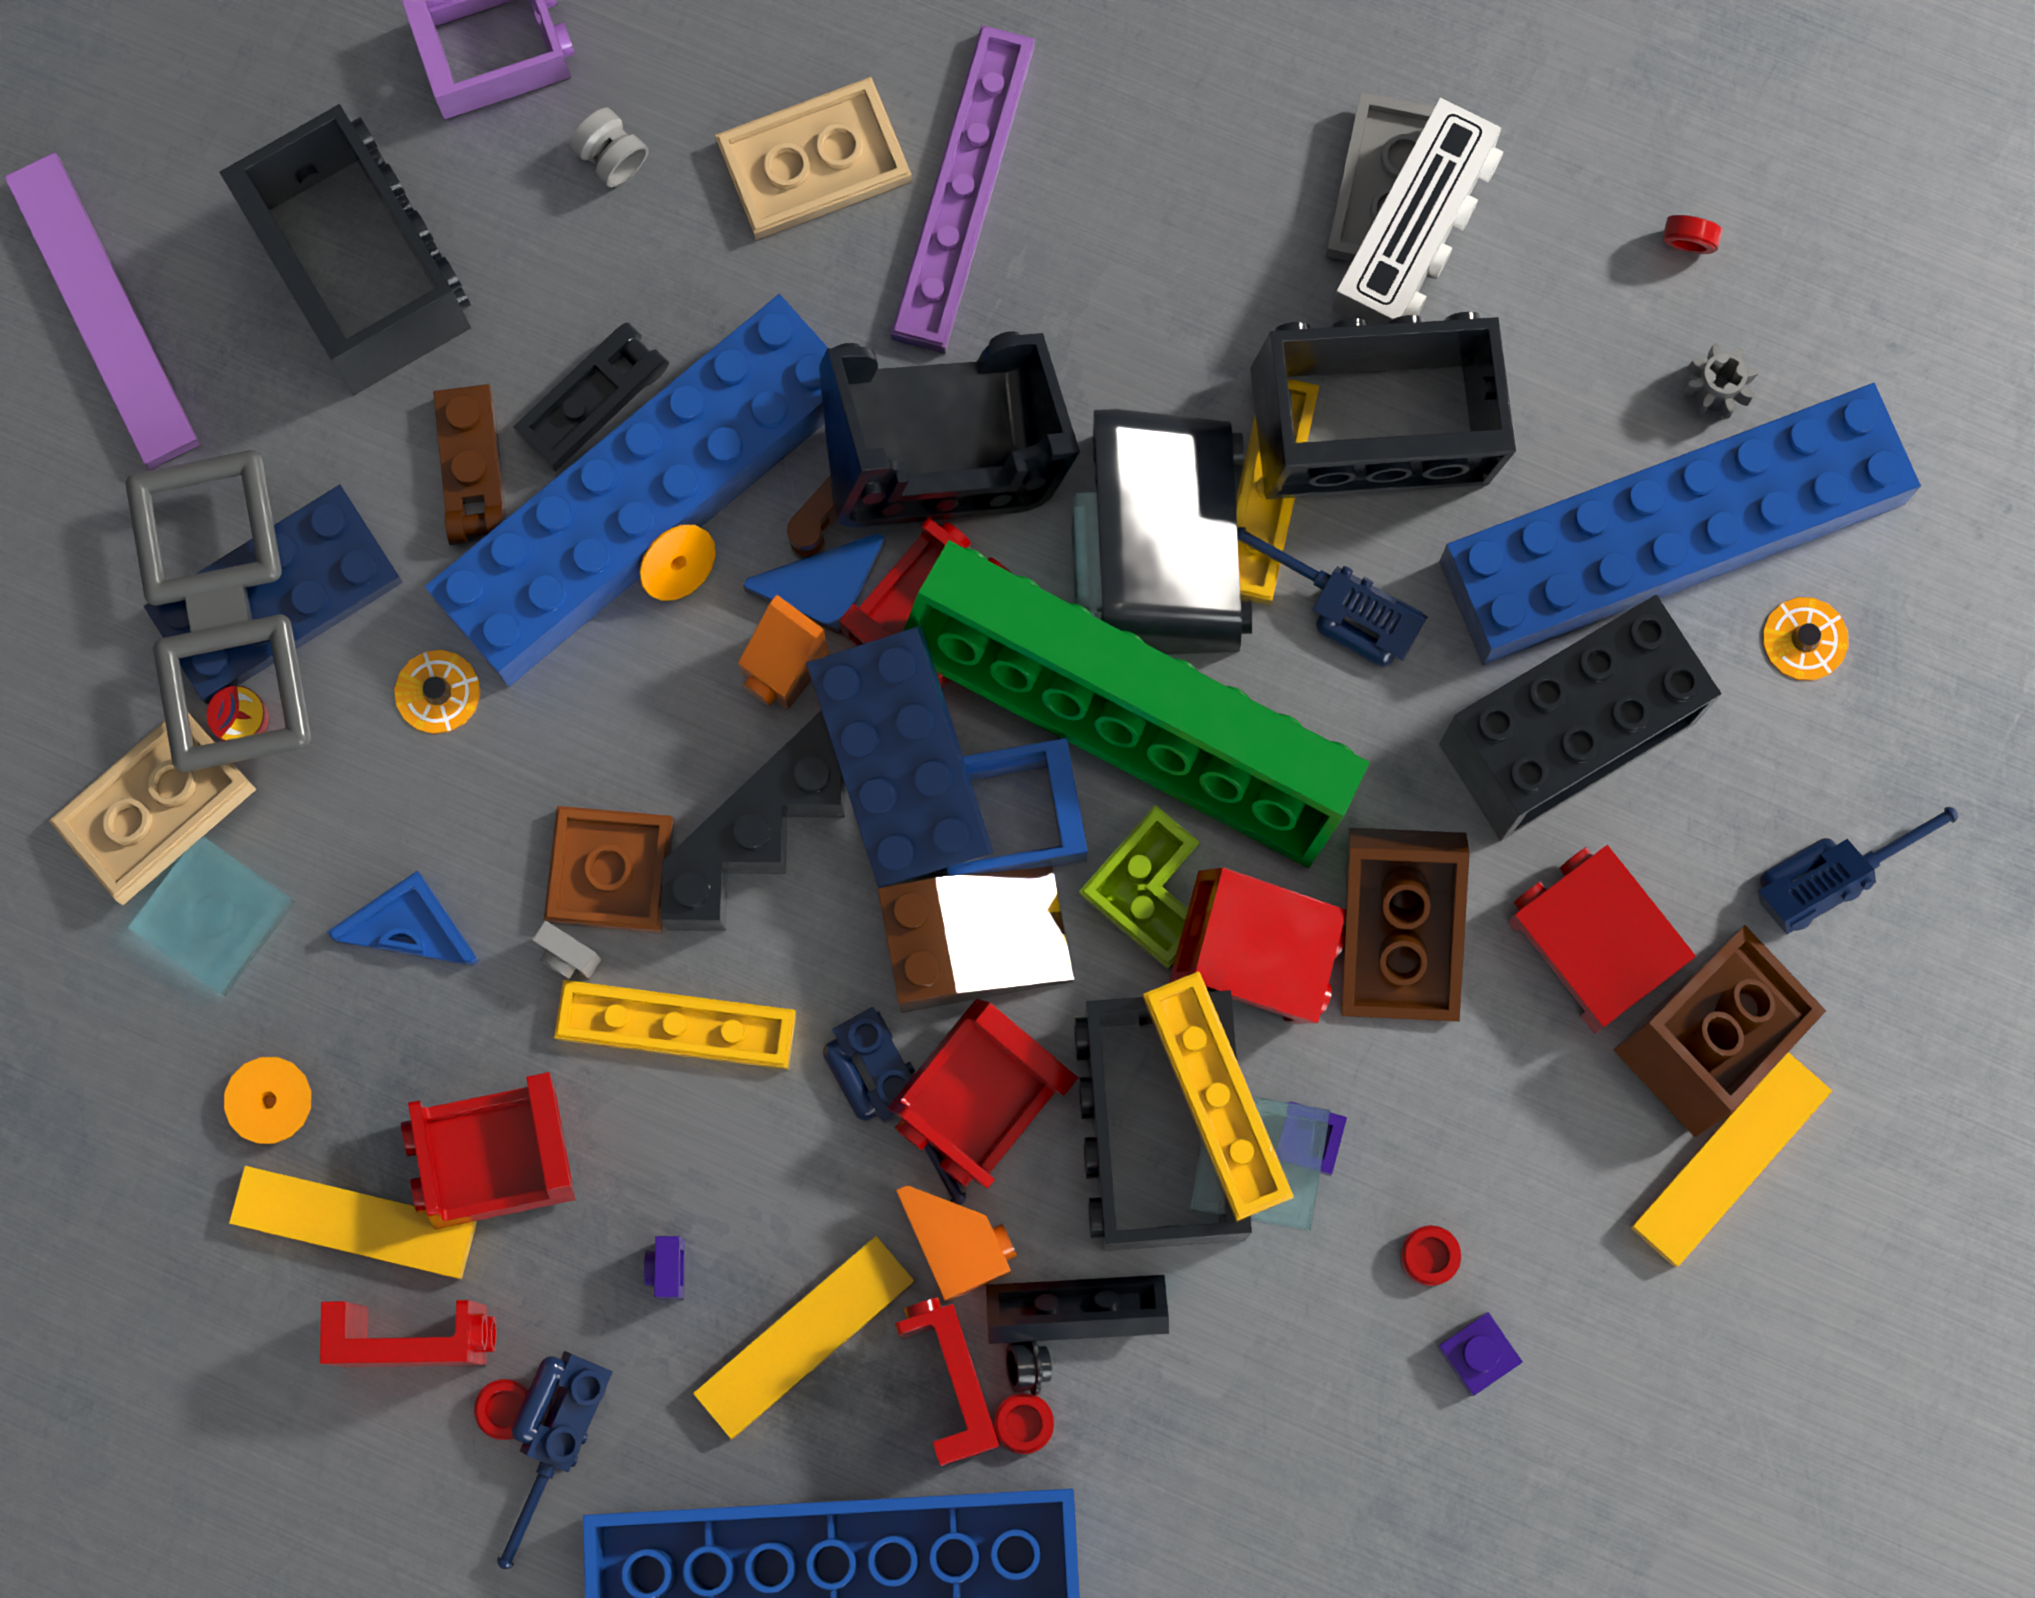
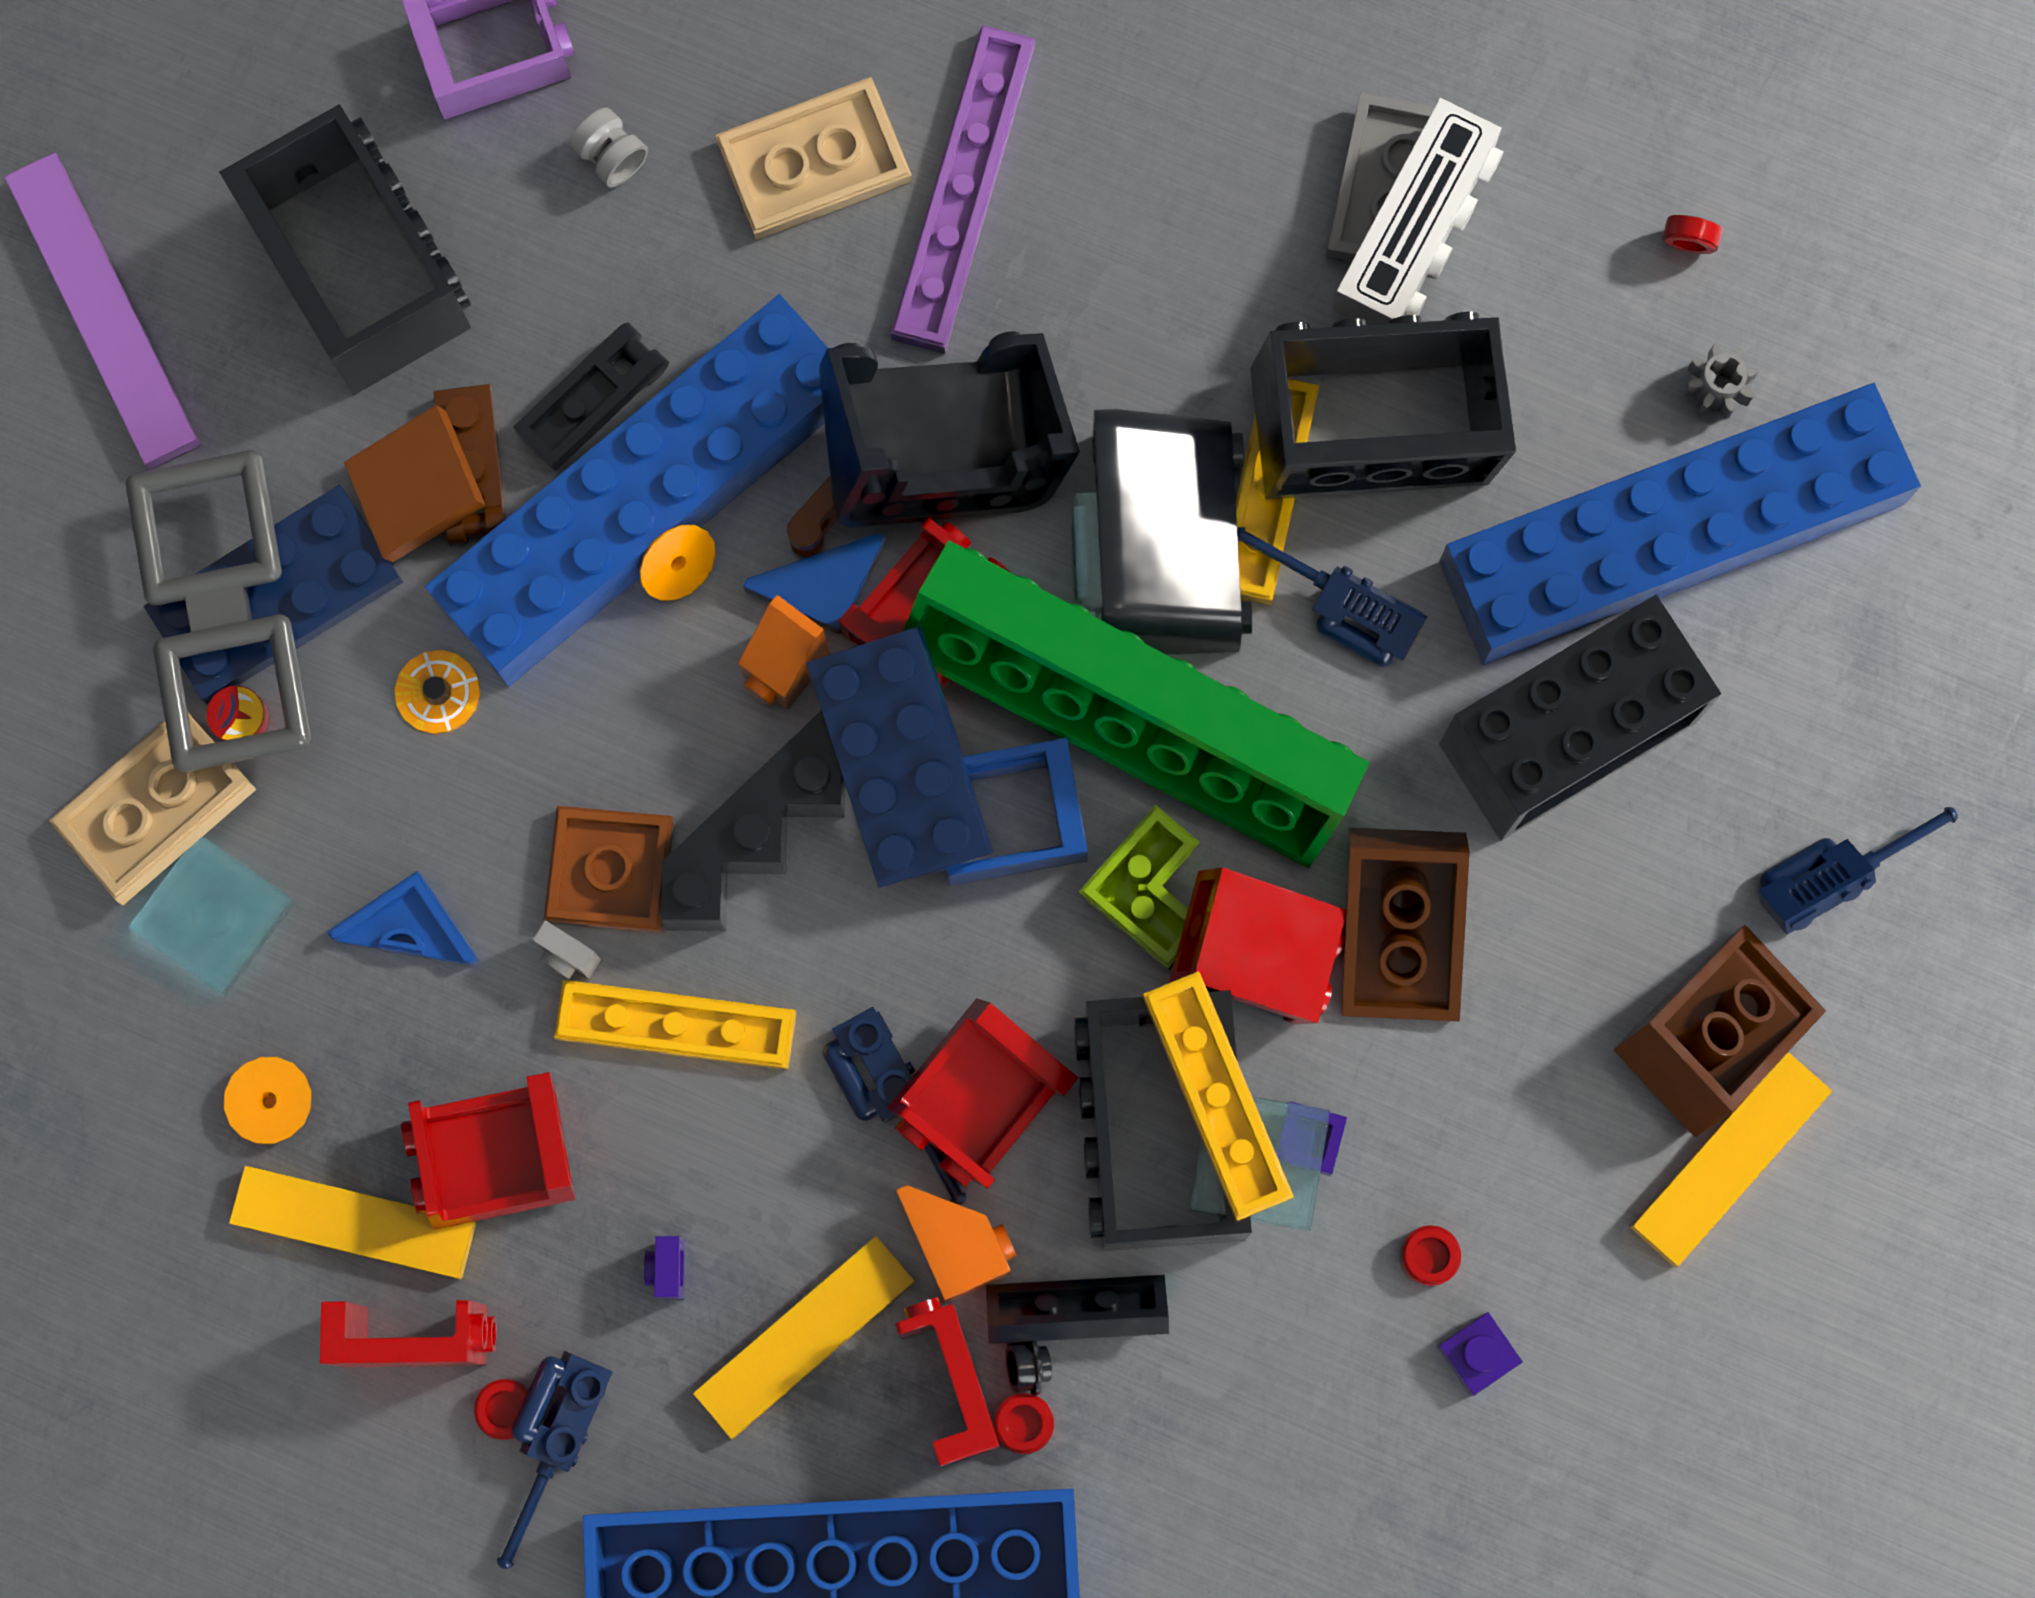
(414, 483): none -> dark orange tile
(974, 936): reddish brown slope -> none
(1601, 935): red panel -> none
(1805, 638): light orange piece -> none

